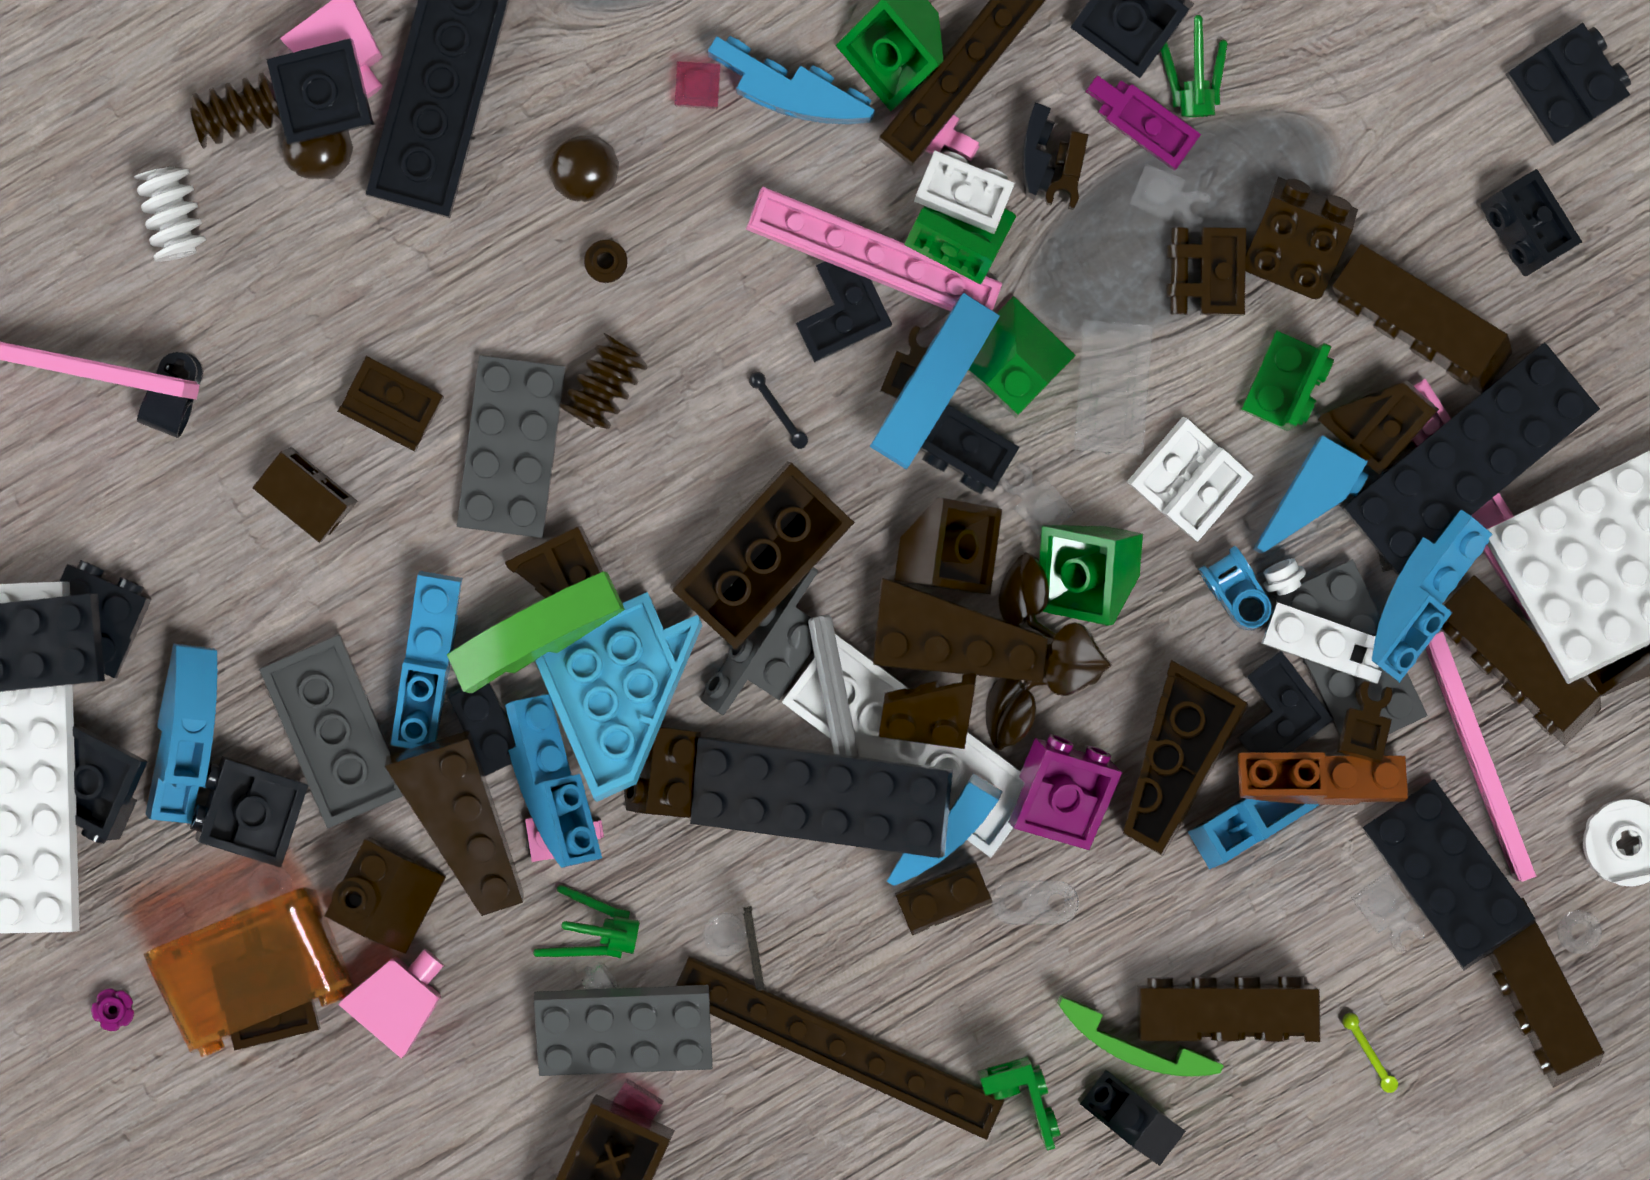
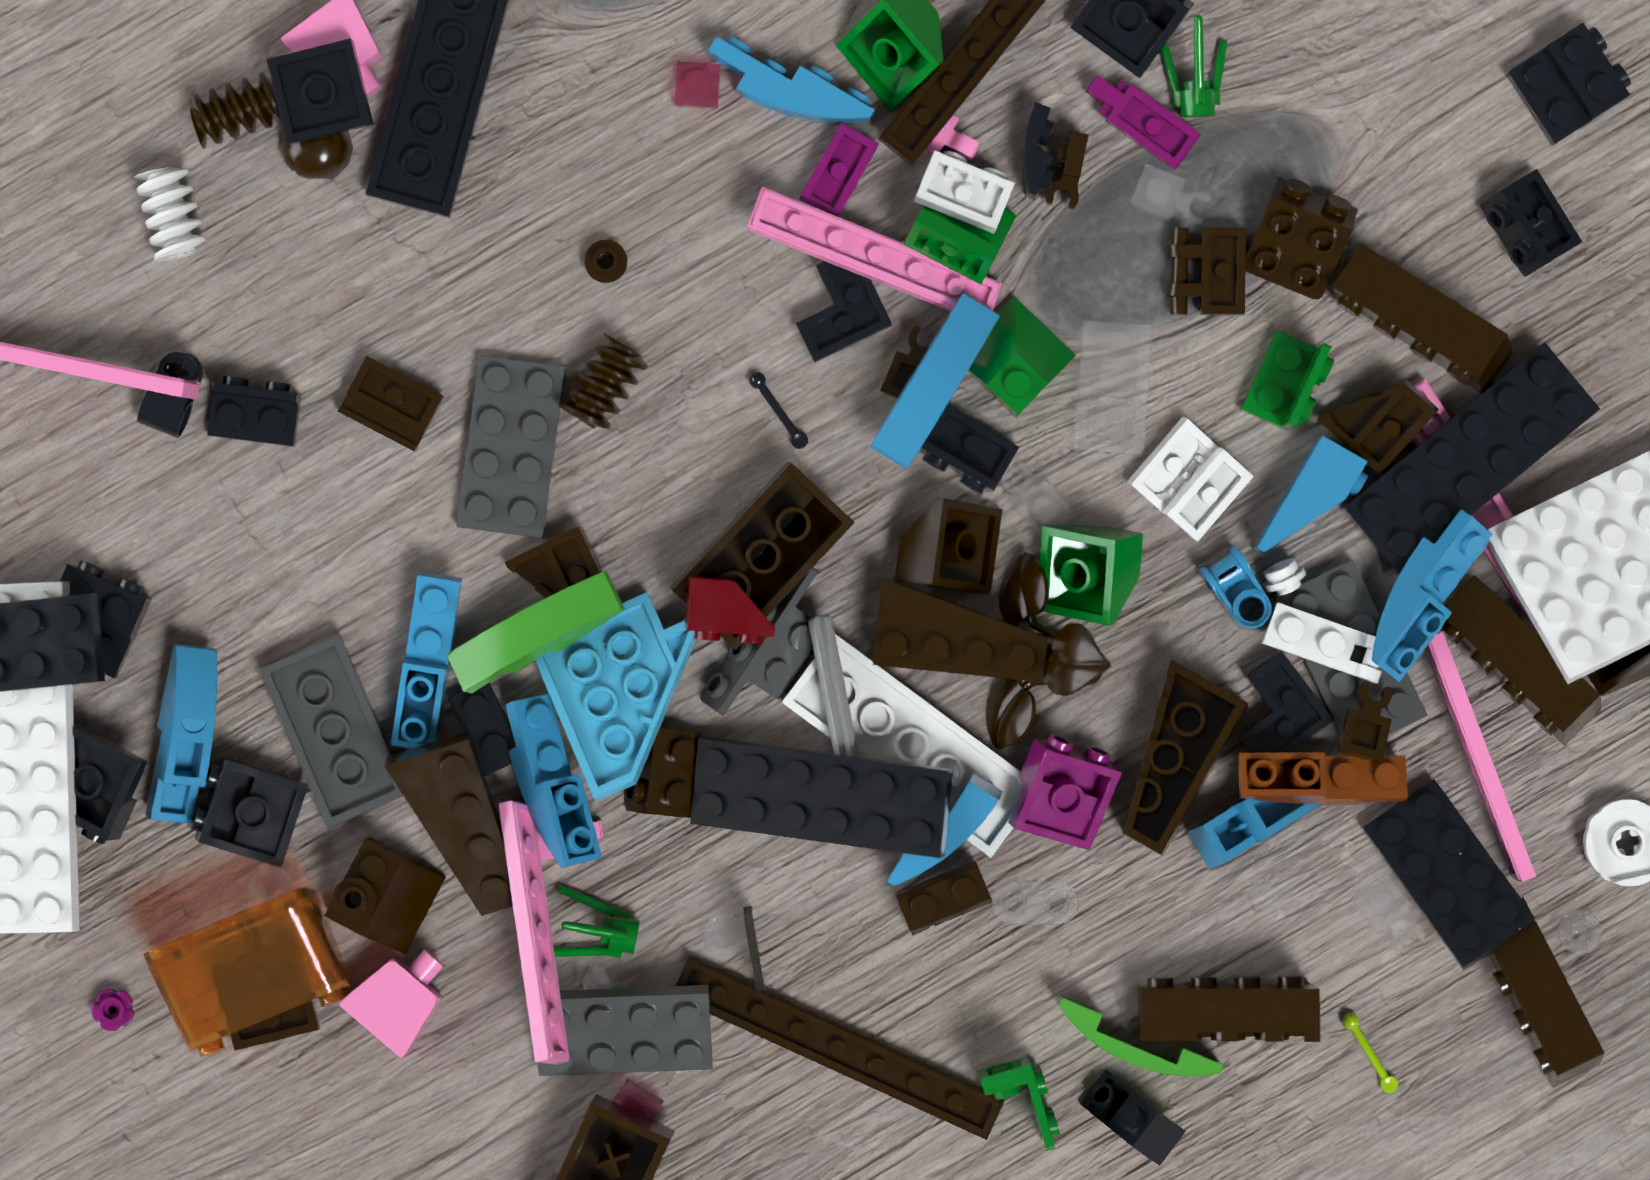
(254, 413): none -> black bracket
(304, 494): dark brown hinge -> none
(534, 933): none -> bright pink tile
(584, 168): dark brown hair -> none
(723, 607): none -> dark red slope
(839, 170): none -> magenta plate
(929, 713): dark brown wing -> none

